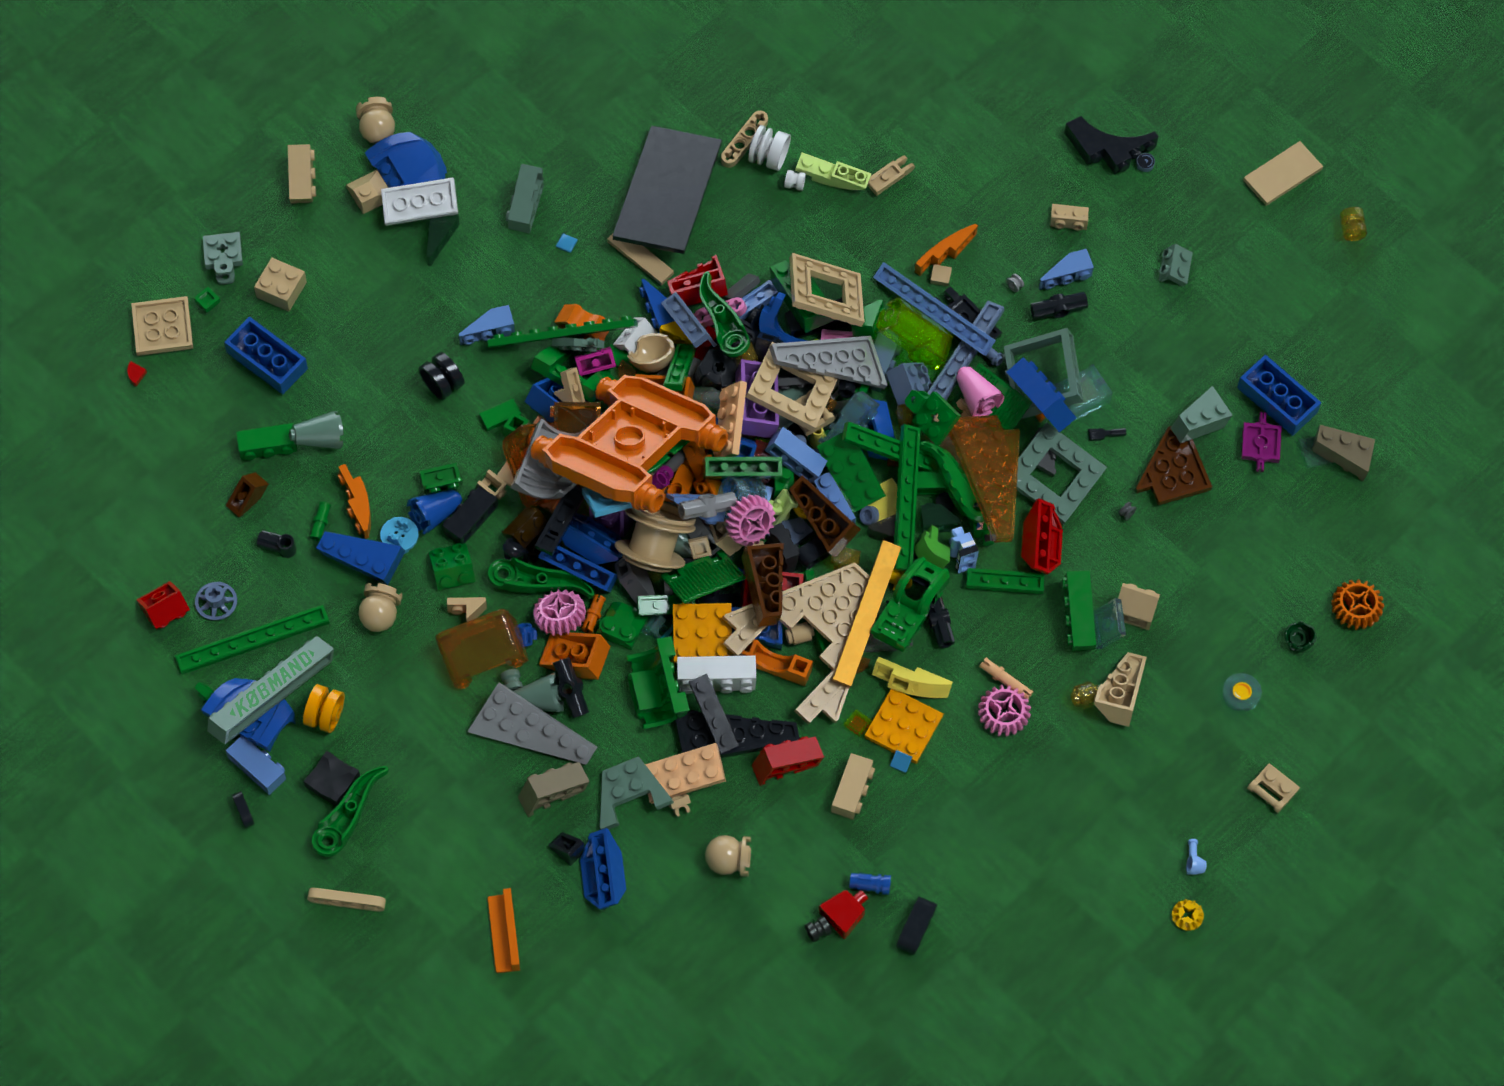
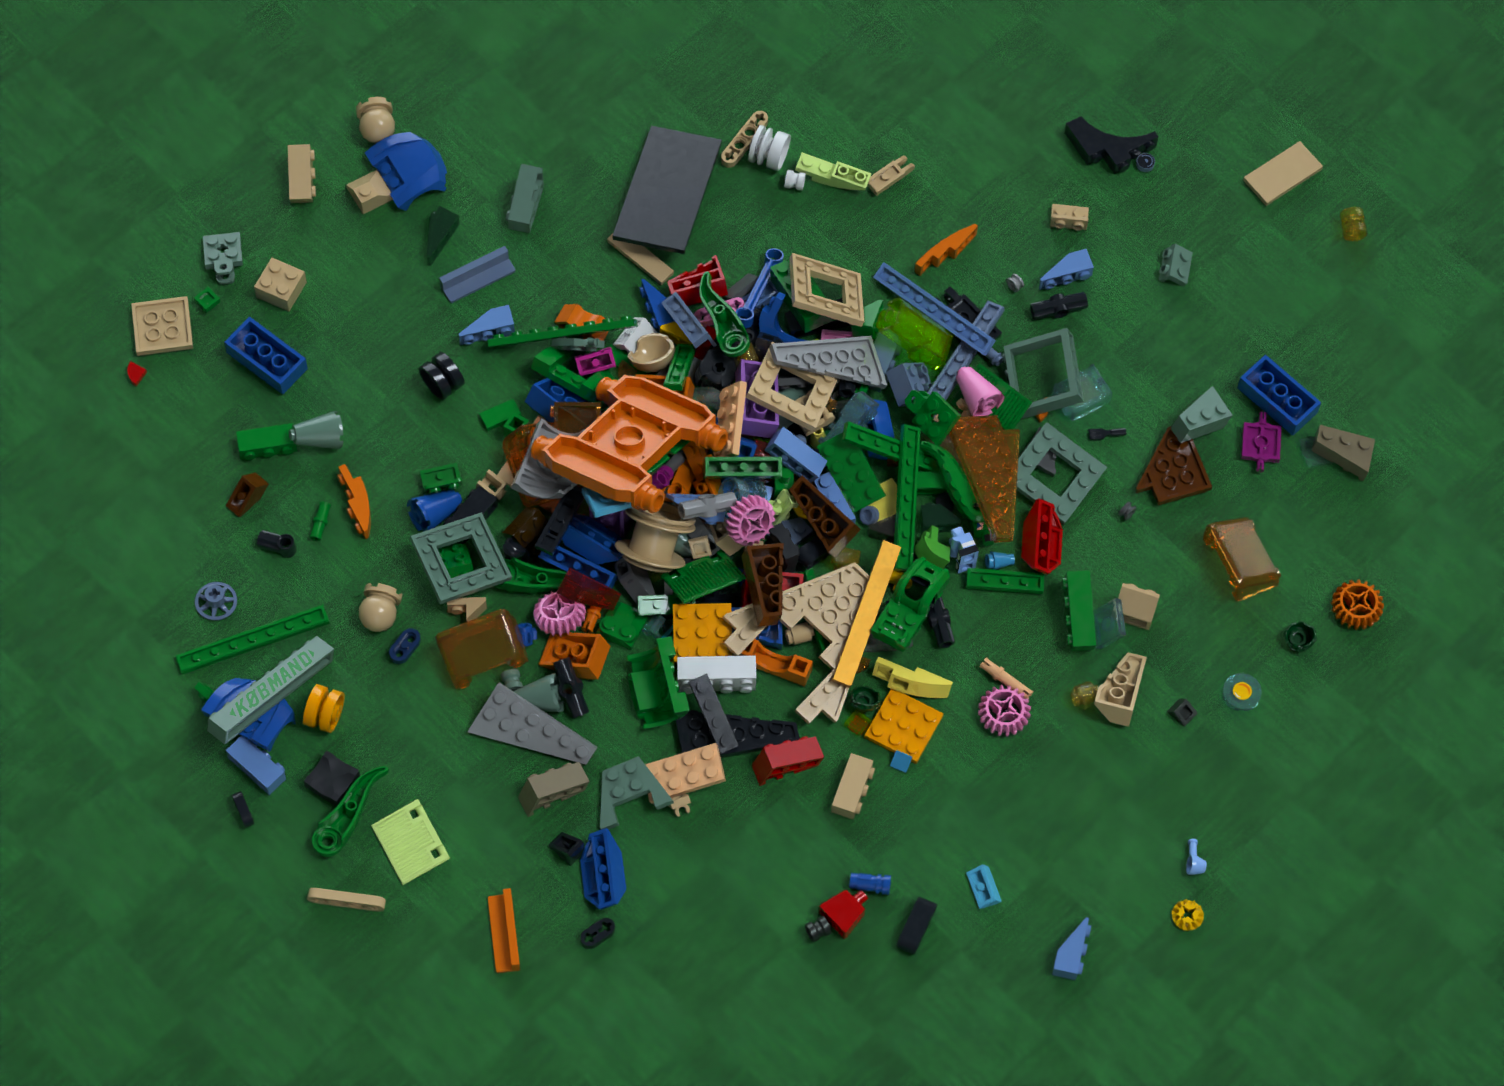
(163, 605): red slope -> none
(366, 556): blue wedge -> none
(402, 526): medium azure plate -> none
(403, 646): none -> dark blue plate
(410, 842): none -> yellowish green window
(419, 201): white tile -> none
(447, 588): none -> sand green plate
(476, 275): none -> sand blue panel
(566, 243): dark azure piece -> none
(572, 387): tan slope -> none
(587, 591): none -> clear red slope
(594, 930): none -> black beam
(728, 855): tan tile -> none
(759, 287): none -> blue piece
(864, 699): none -> dark green hair
(904, 415): clear yellow cone -> none
(941, 275): tan tile -> none
(983, 886): none -> medium azure slope
(998, 560): none -> dark azure cone
(1042, 393): blue wedge -> none
(1068, 956): none -> medium blue slope
(1182, 711): none -> pearl dark grey slope
(1242, 556): none -> clear orange windscreen
(1277, 784): tan plate -> none

